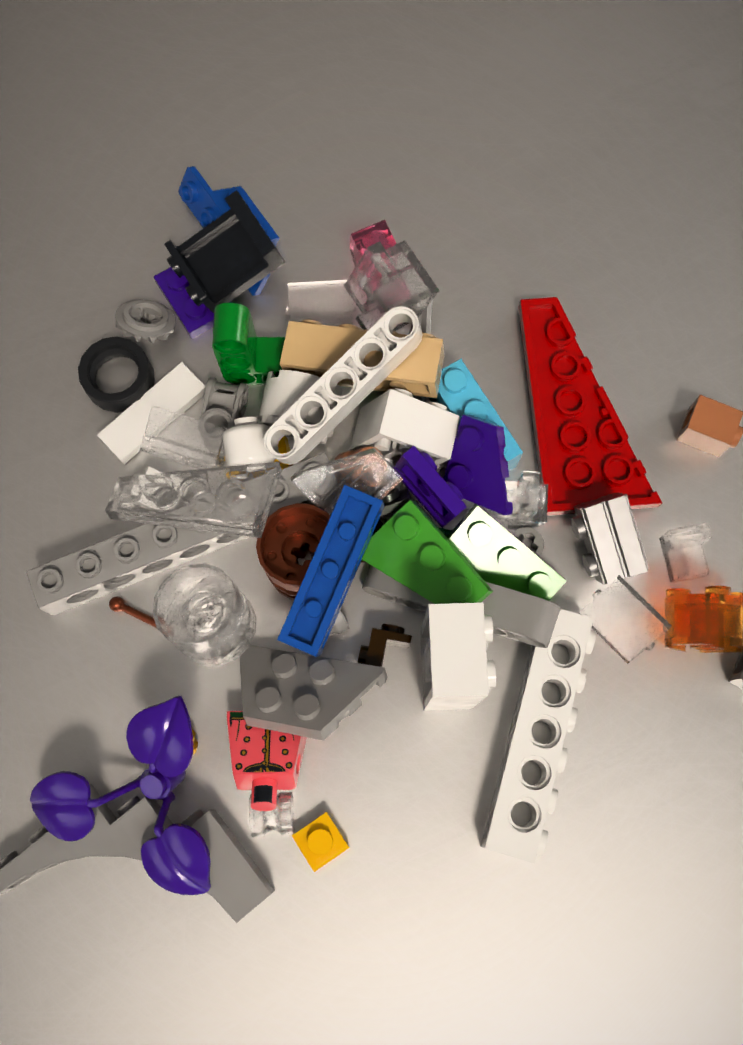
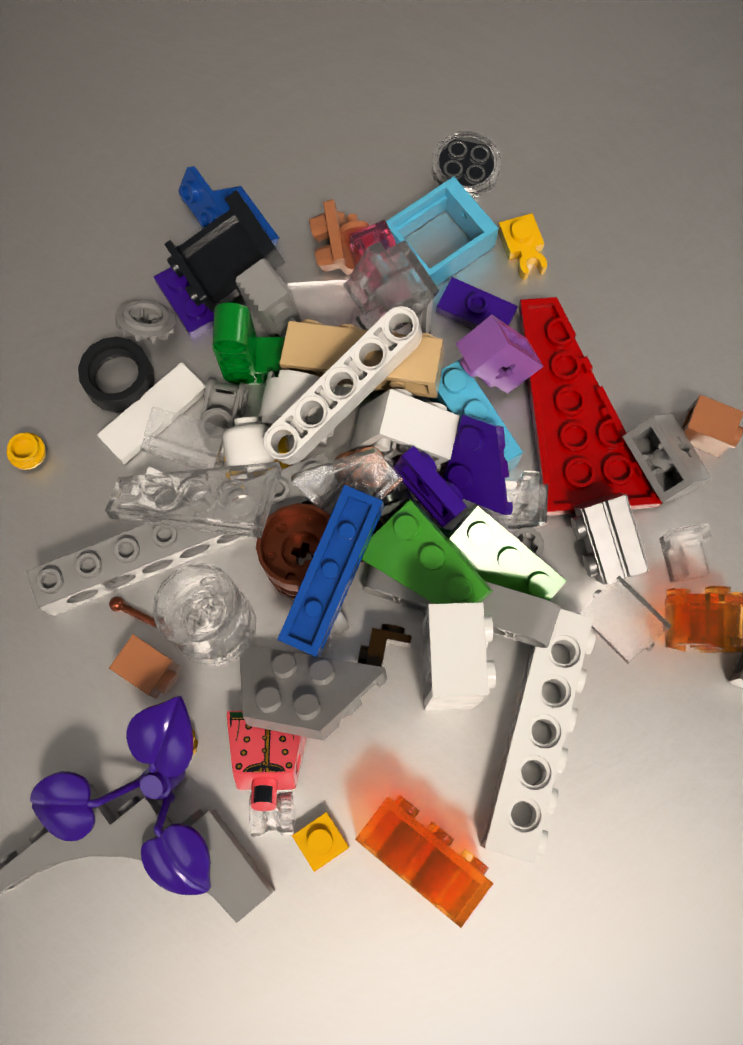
(26, 451): none -> yellow plate
(145, 667): none -> nougat brick
(268, 298): none -> light grey brick
(338, 229): none -> nougat hips
(425, 859): none -> clear orange brick
(465, 212): none -> medium azure window
(468, 158): none -> tile
(472, 305): none -> dark purple plate
(498, 355): none -> medium lavender brick
(523, 241): none -> yellow plate
(667, 457): none -> light grey brick

